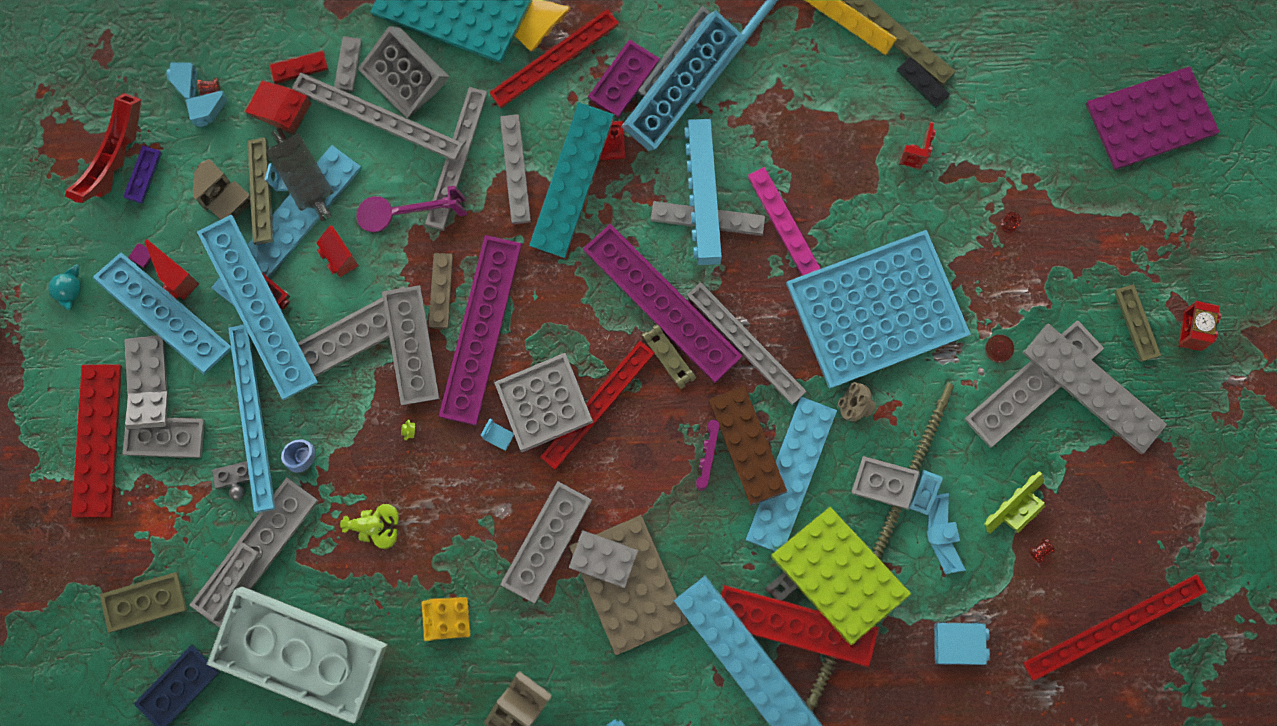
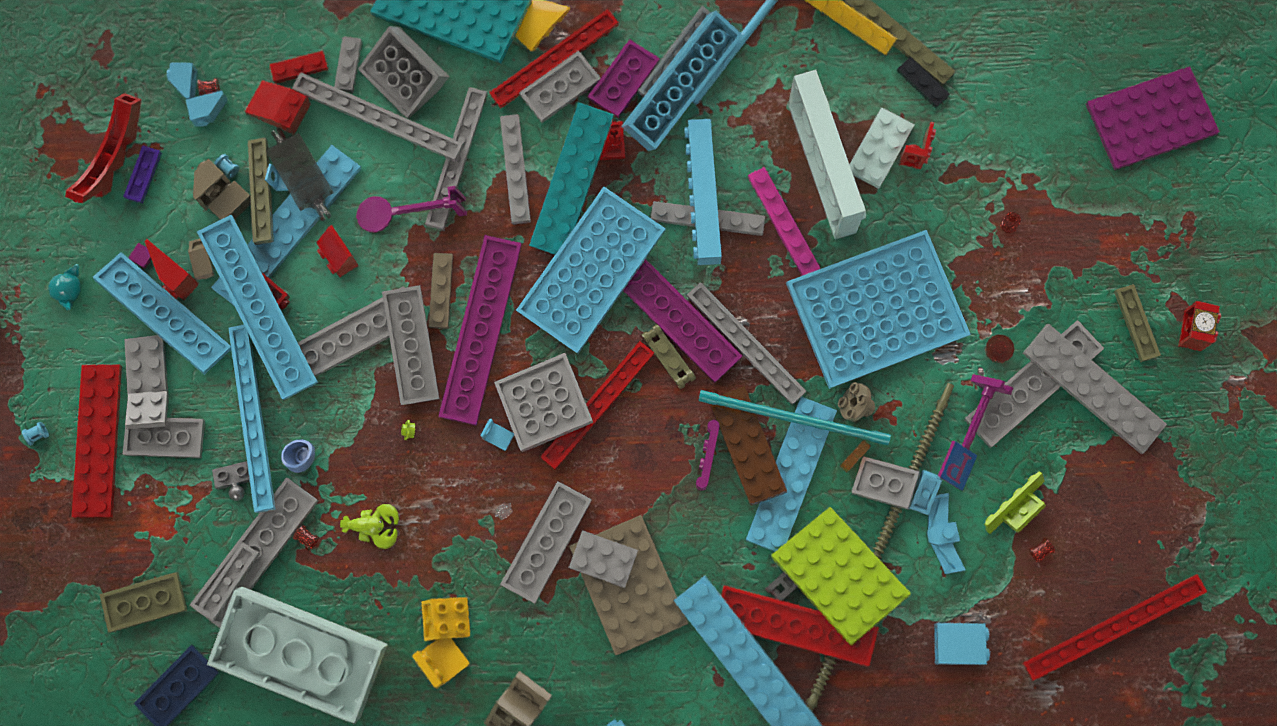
(35, 433): none -> medium azure bush
(200, 260): none -> dark tan slope
(227, 166): none -> medium azure bush
(305, 537): none -> clear red bush
(441, 661): none -> yellow bracket
(560, 86): none -> light grey plate
(591, 270): none -> medium azure plate
(826, 155): none -> light aqua piece
(853, 458): none -> clear orange beam
(873, 436): none -> teal piece
(880, 147): none -> light aqua plate
(959, 458): none -> magenta piece

